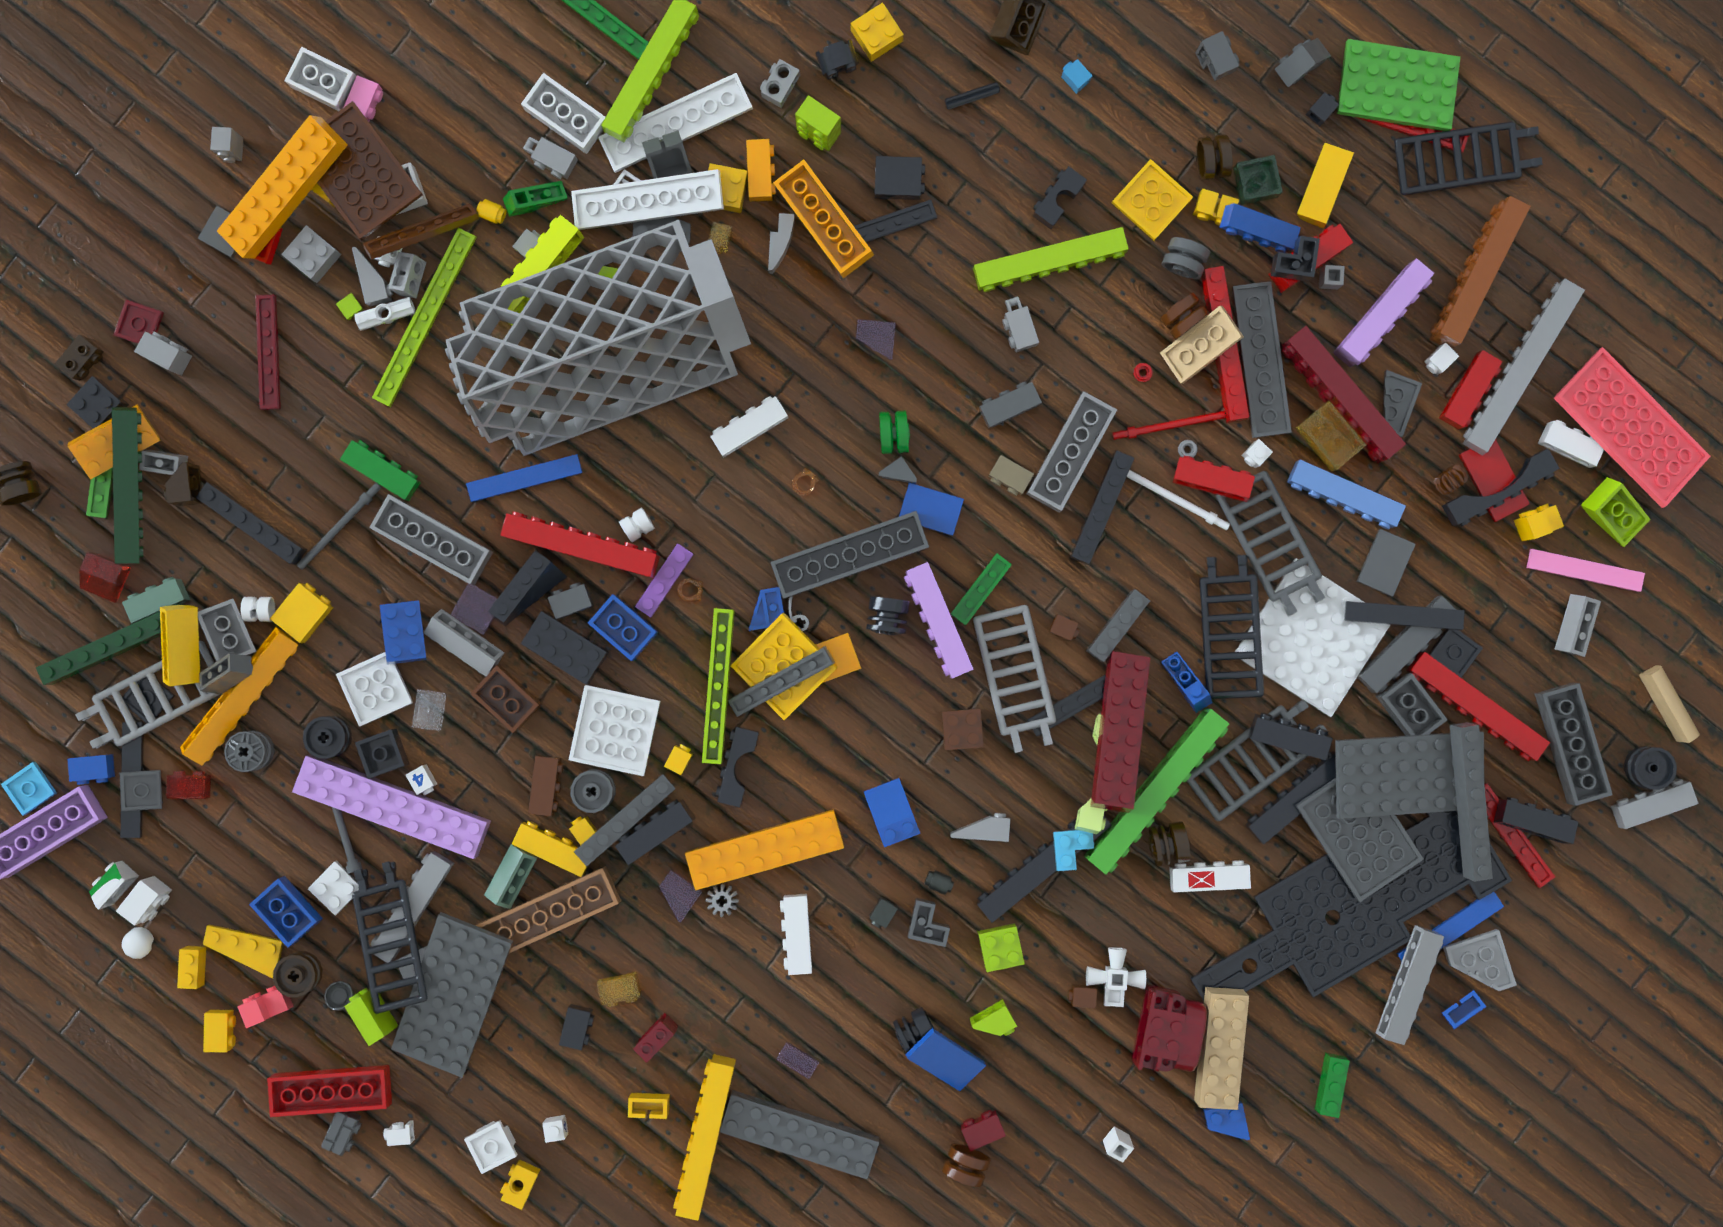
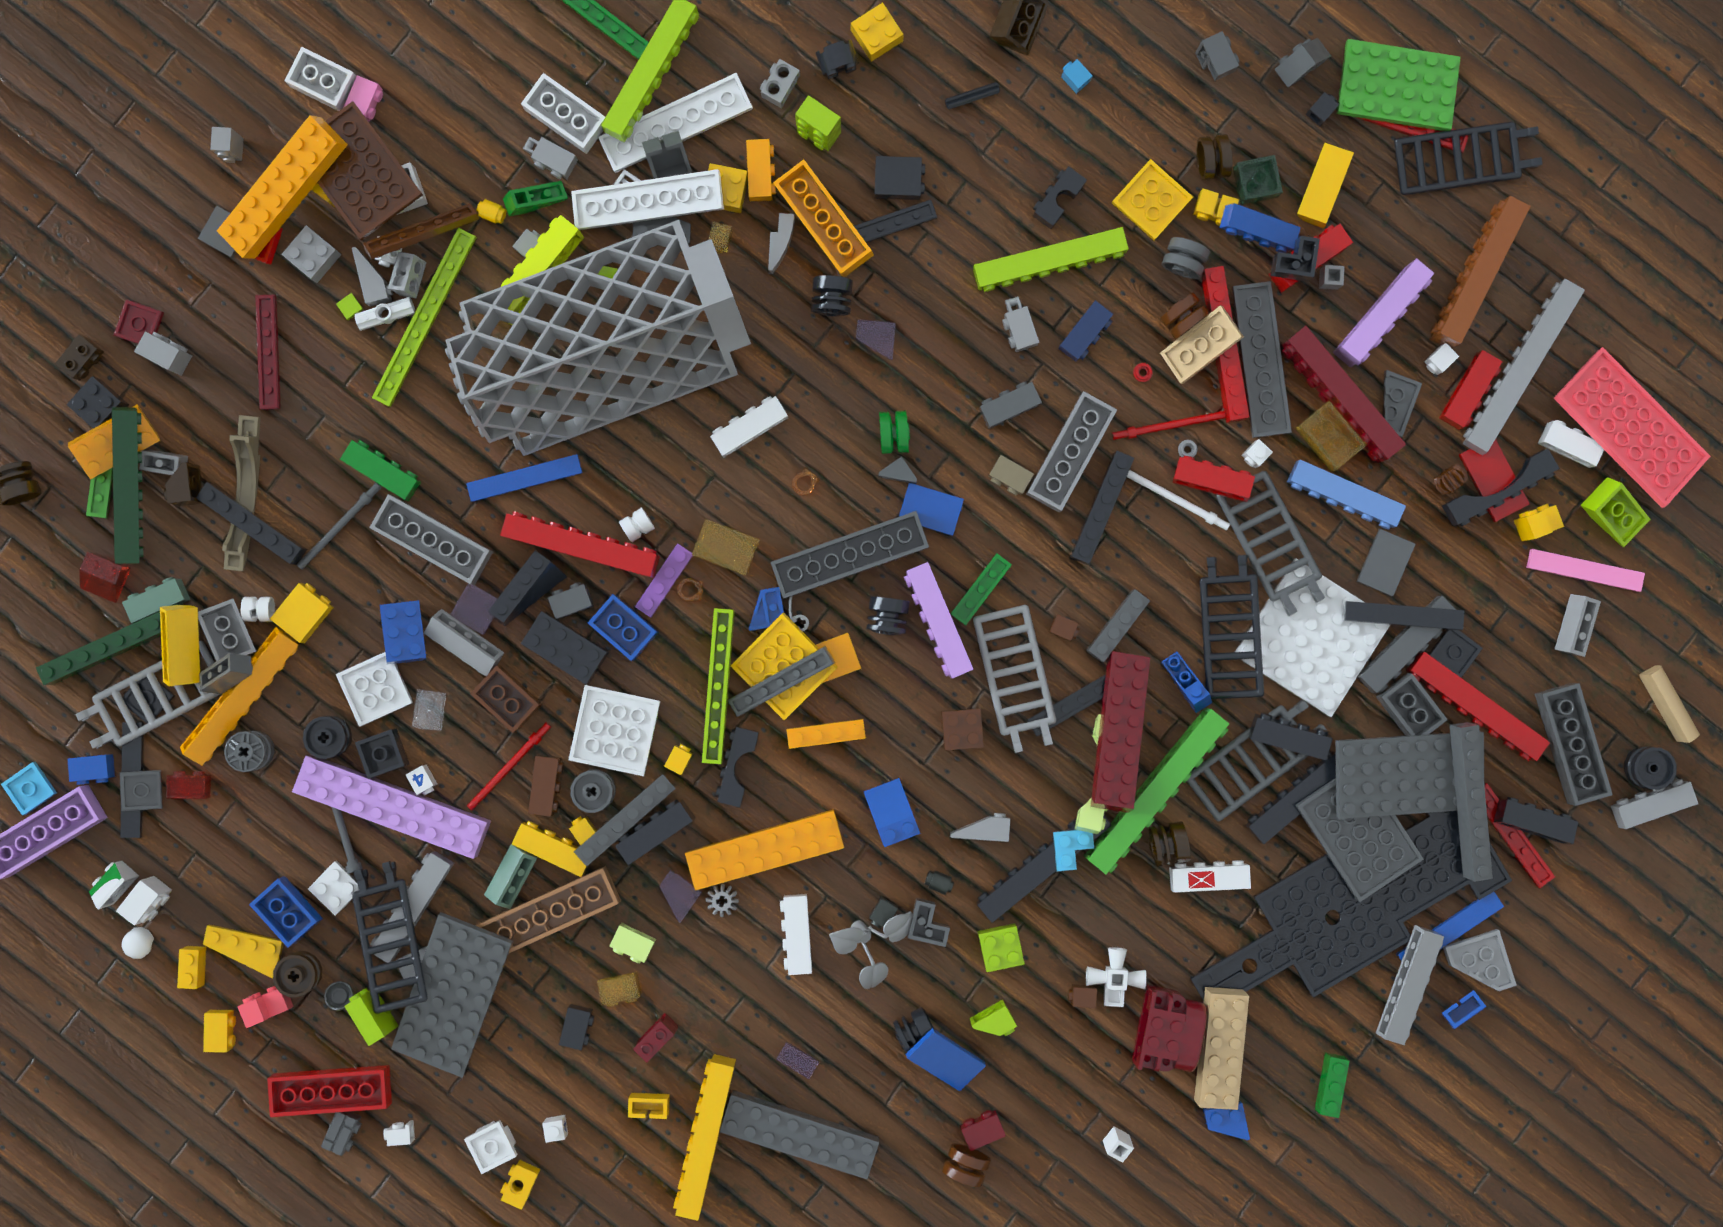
(247, 460): none -> dark tan slope
(534, 738): none -> red bar
(632, 943): none -> yellowish green brick
(726, 547): none -> clear yellow brick
(826, 733): none -> light orange brick
(831, 300): none -> black wheel
(846, 941): none -> light grey plant
(1086, 331): none -> dark blue brick

